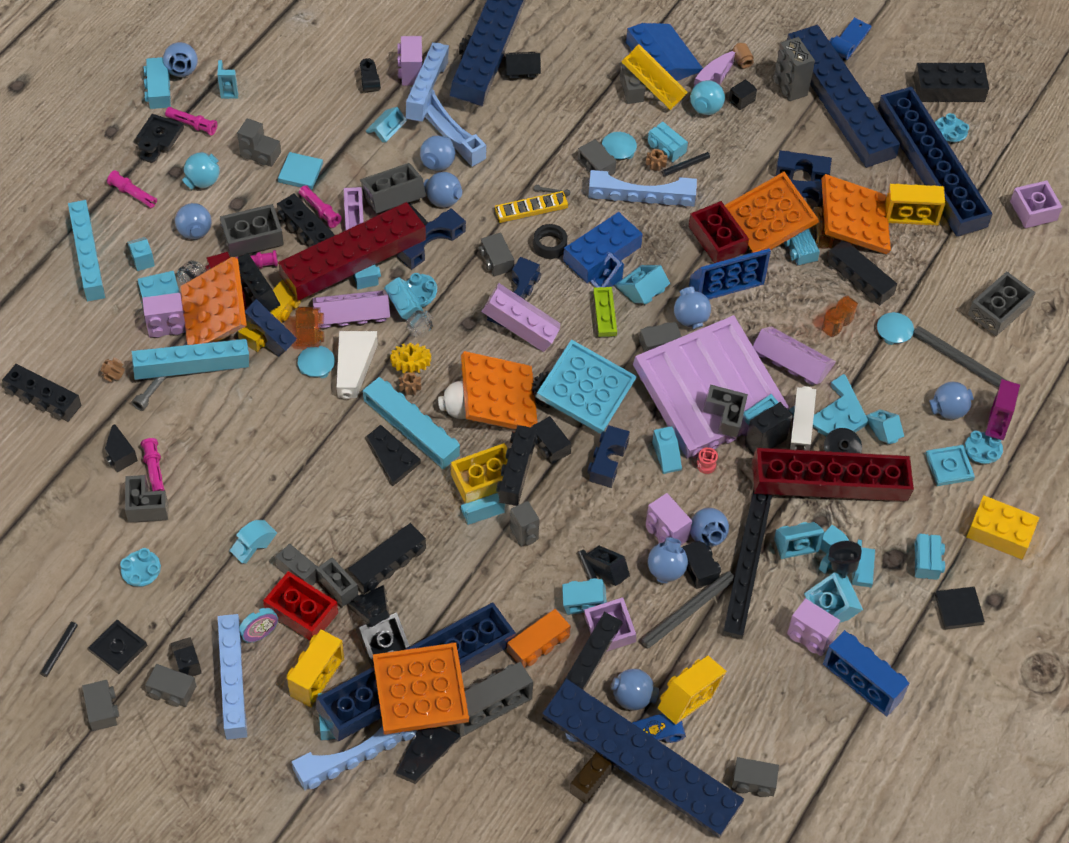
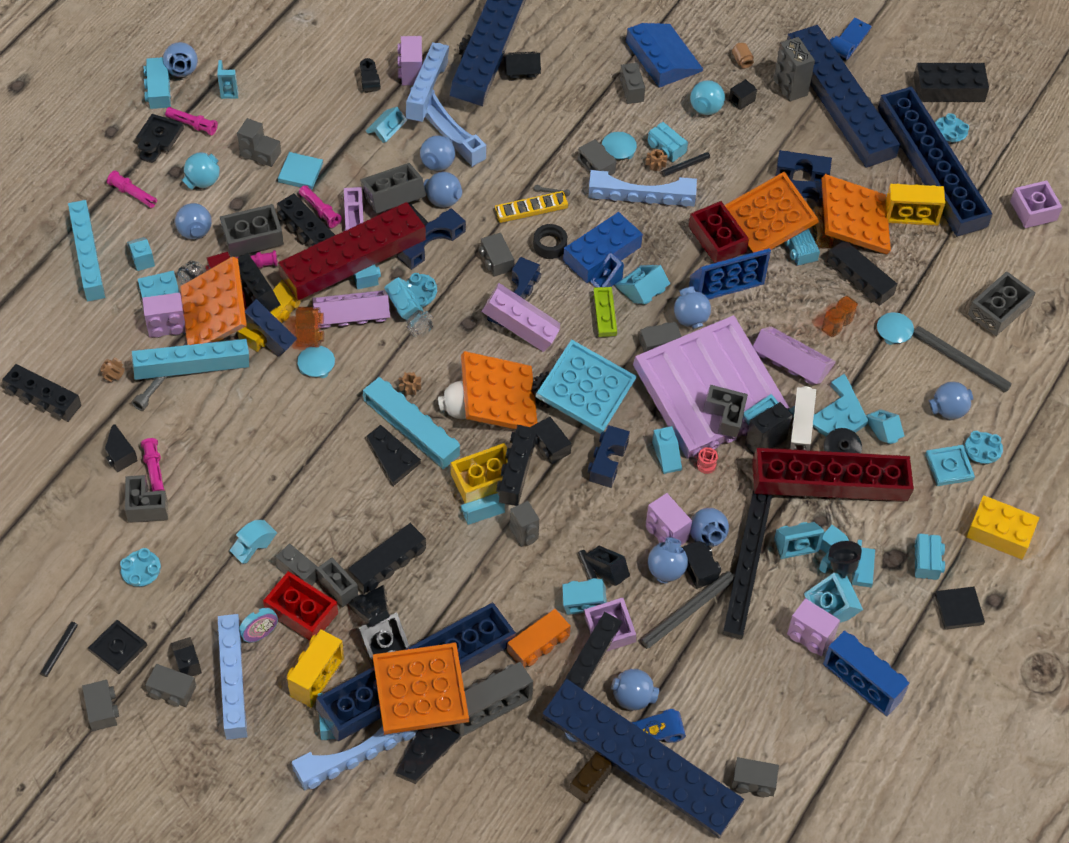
(354, 359): white slope -> none
(410, 358): yellow gear -> none
(653, 75): yellow fence -> none
(691, 689): yellow brick -> none
(716, 69): lavender slope -> none
(1002, 409): magenta window -> none

